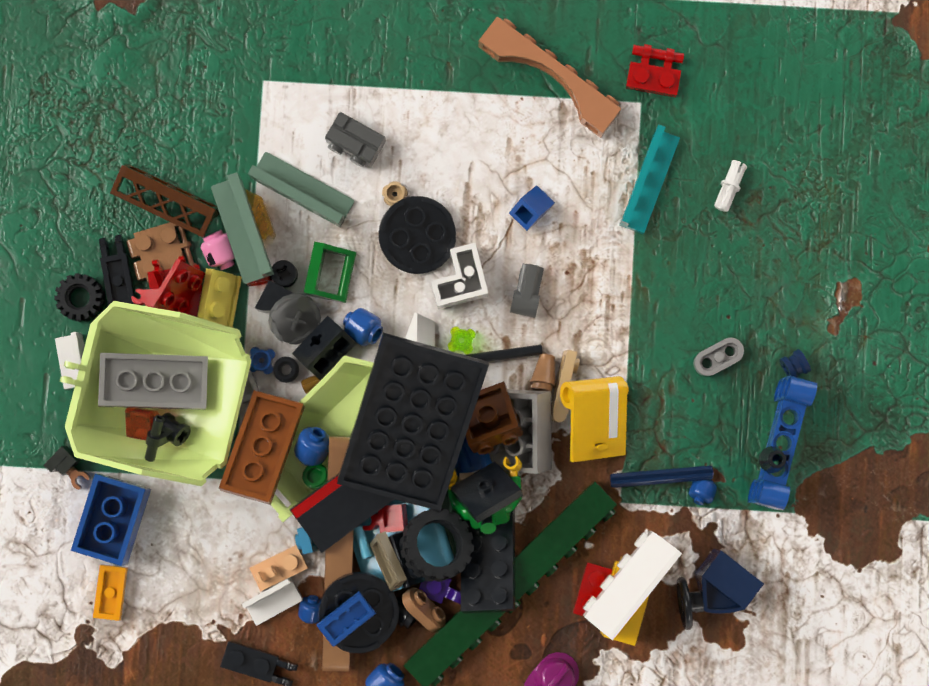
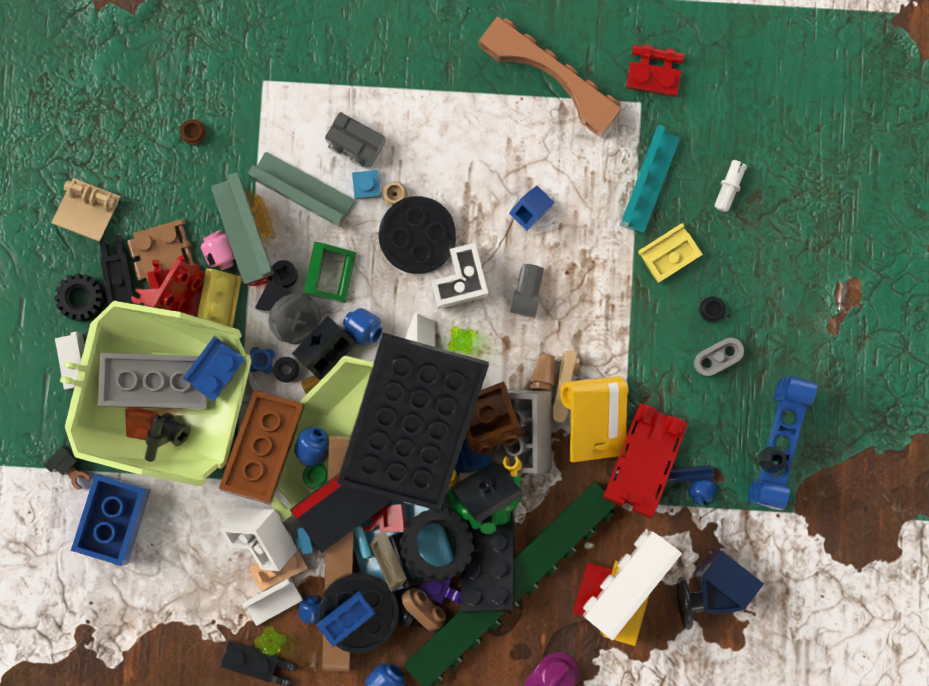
(85, 209): none -> tan hinge
(110, 592): light orange plate -> none
(169, 191): reddish brown fence -> none
(192, 132): none -> reddish brown plate
(214, 368): none -> blue plate
(262, 534): none -> white brick
(270, 648): none -> clear neon green plate
(366, 184): none -> dark azure plate
(508, 353): black bar -> none
(645, 460): none -> red piece
(670, 253): none -> light yellow plate
(712, 309): none -> black plate
(795, 364): dark blue wheel -> none

